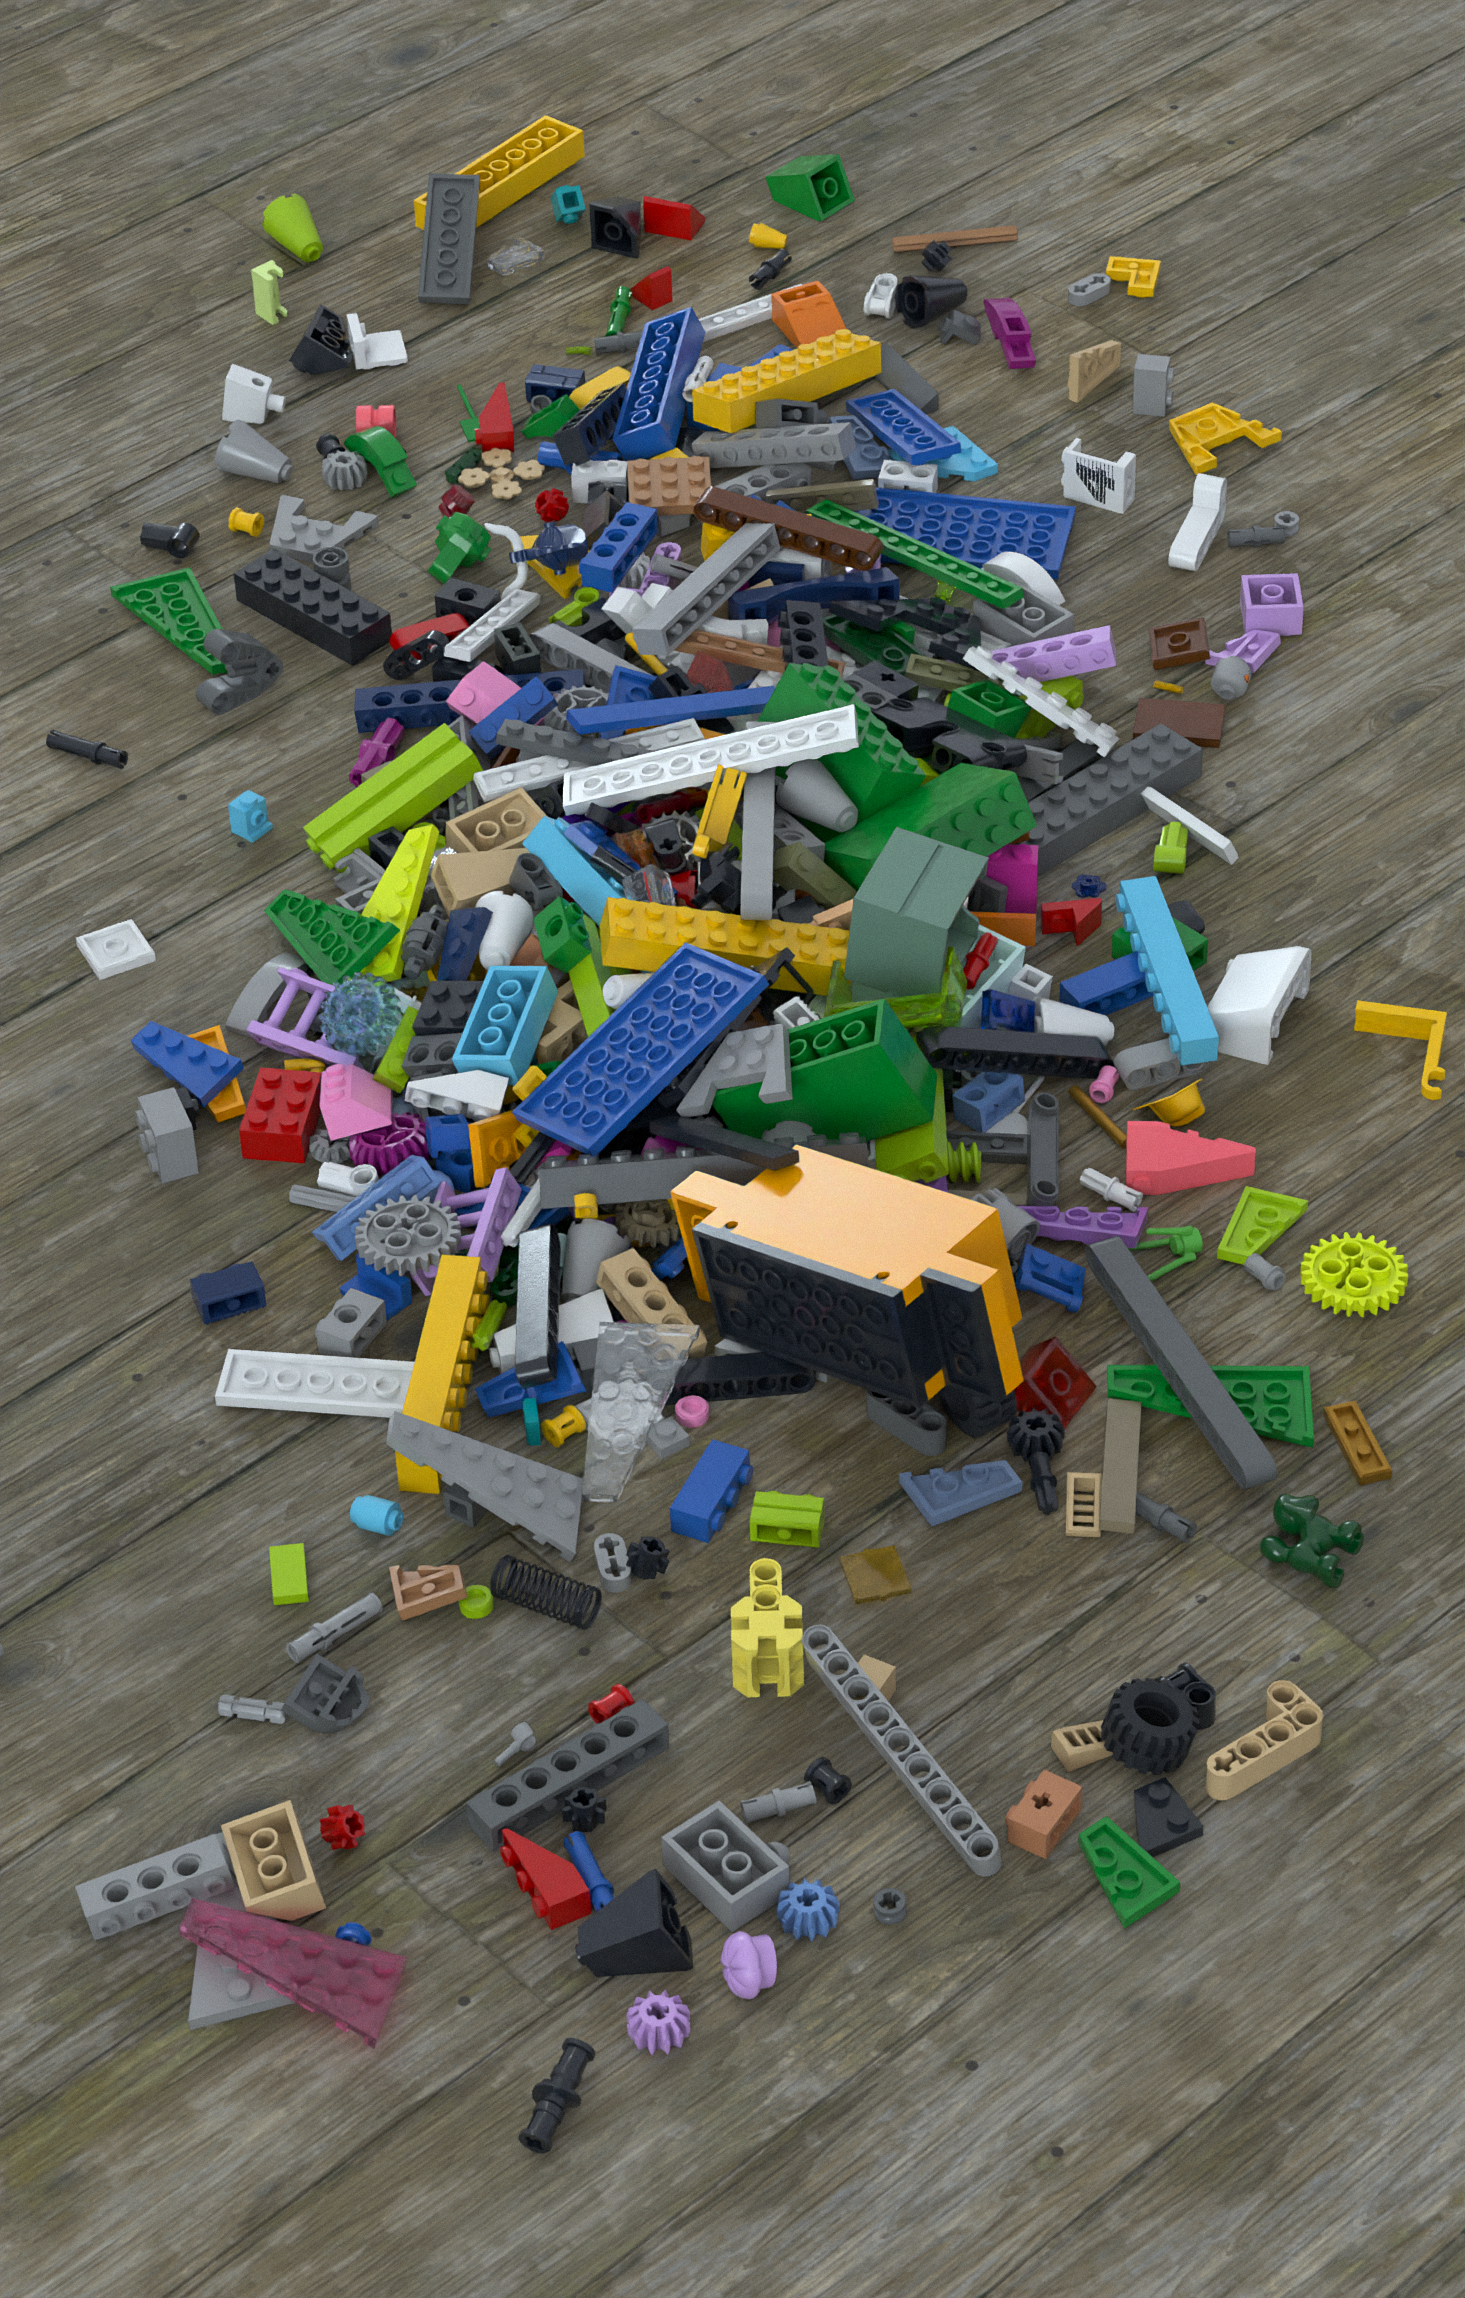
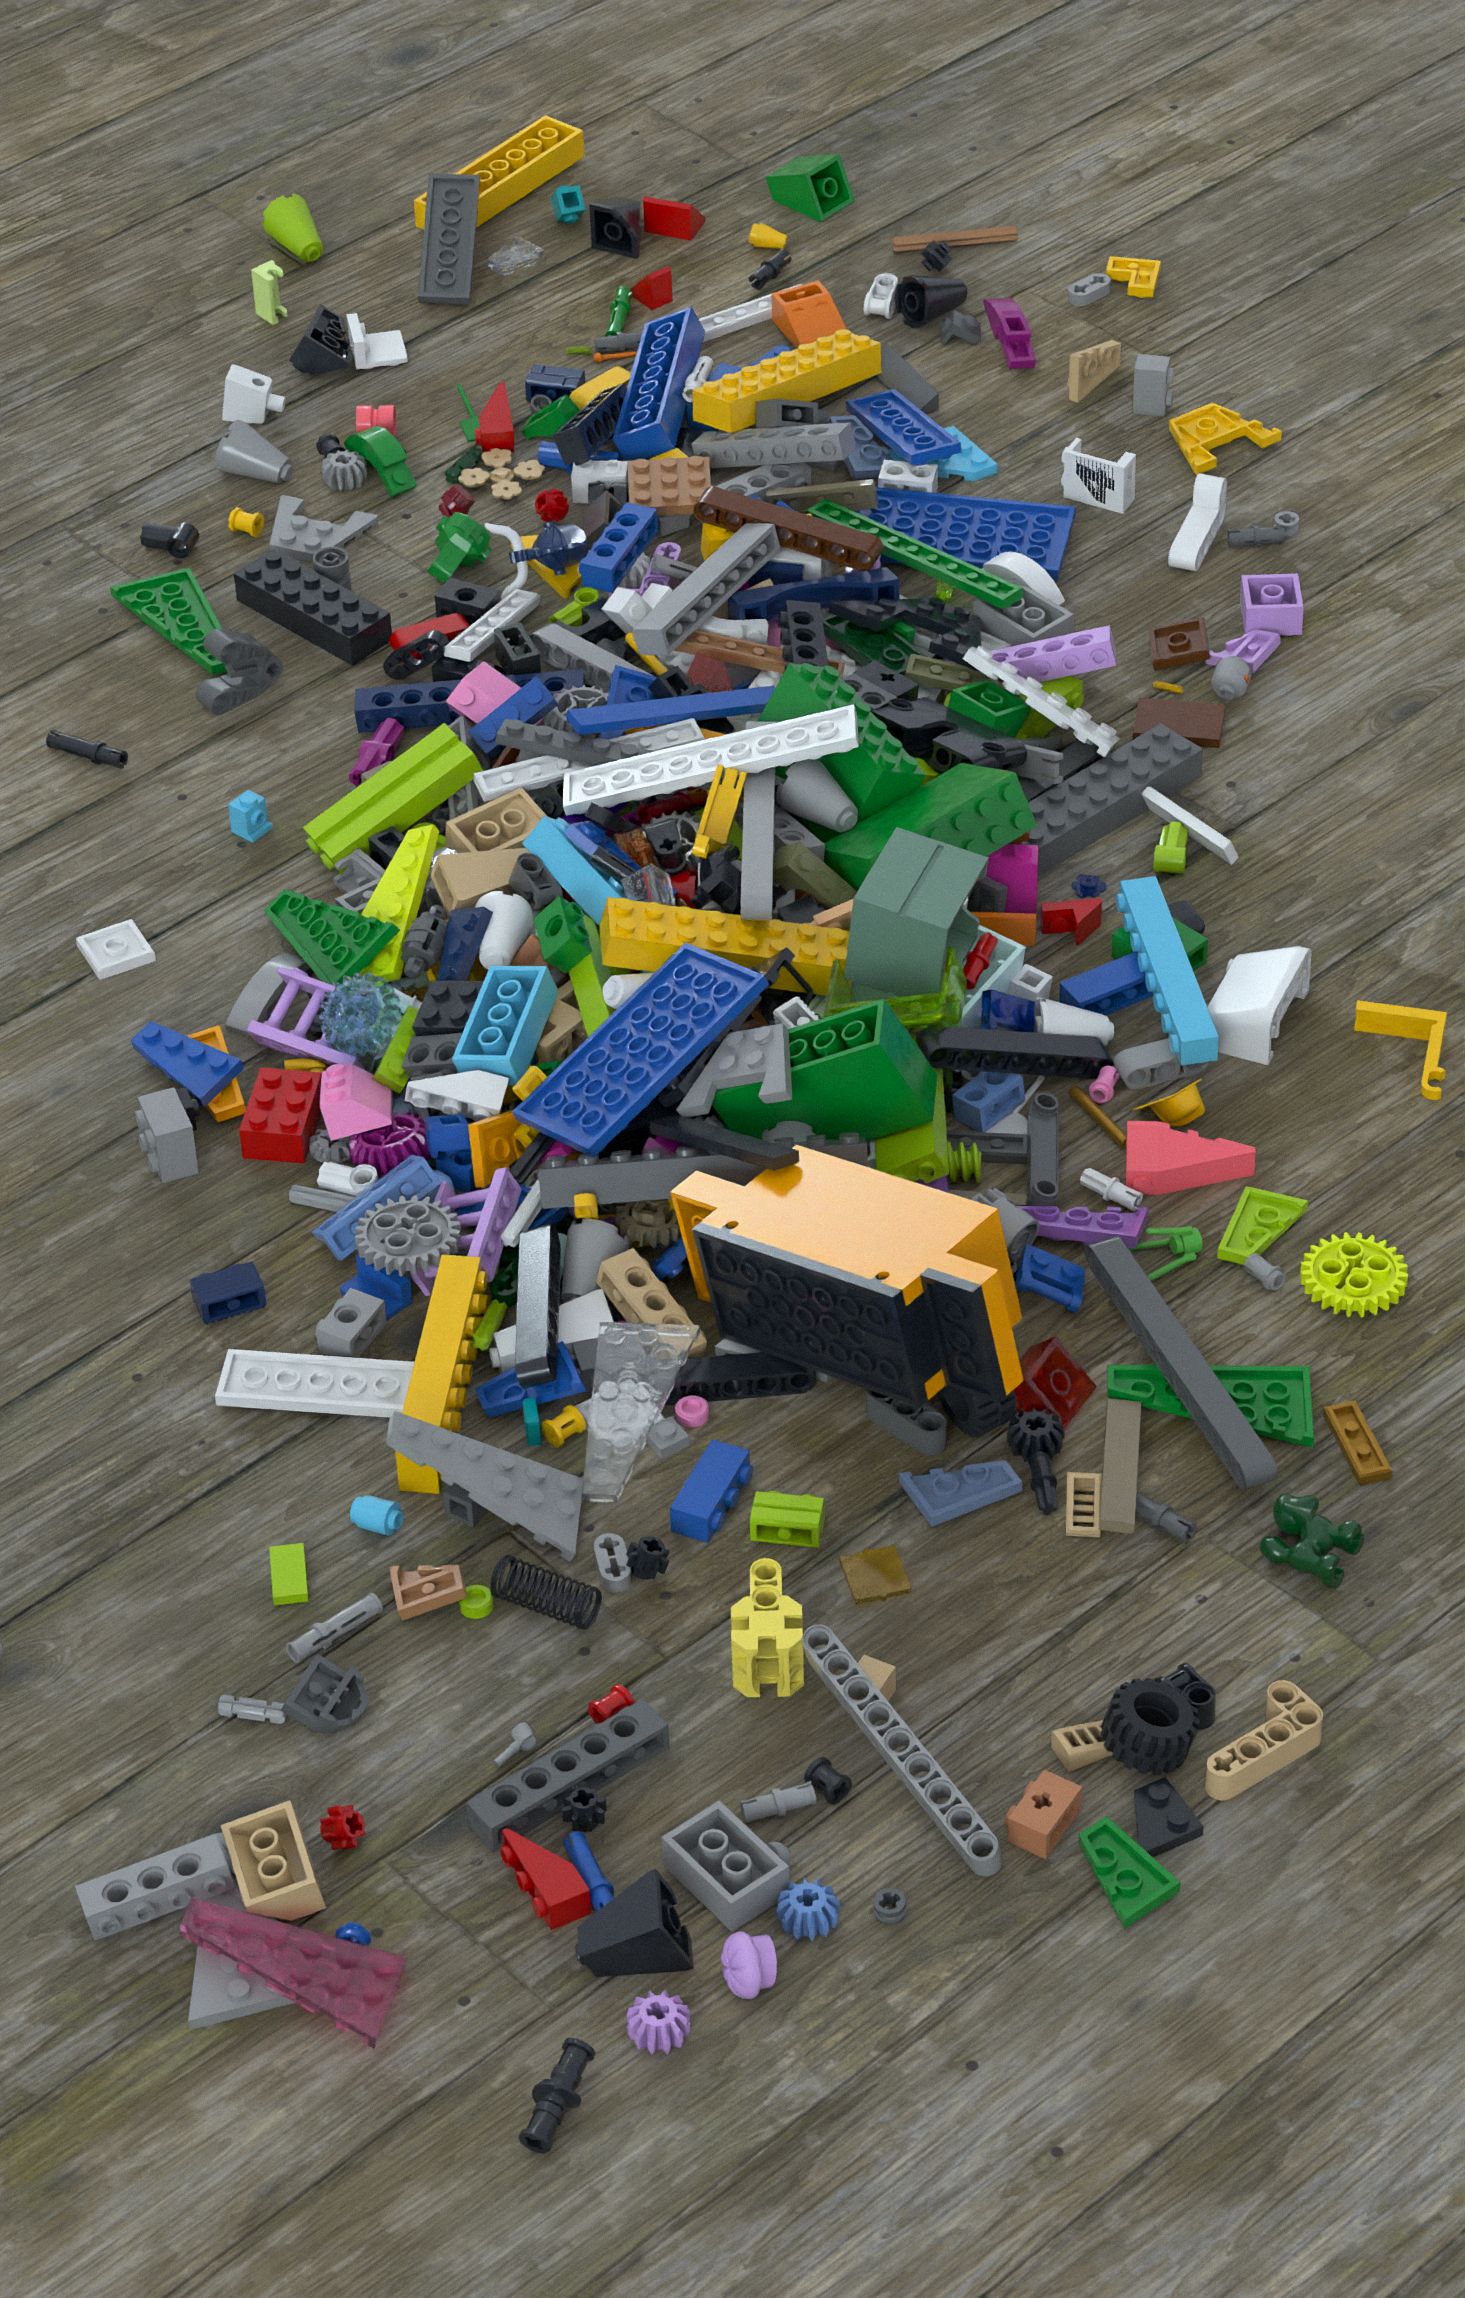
(598, 357): none -> orange hinge

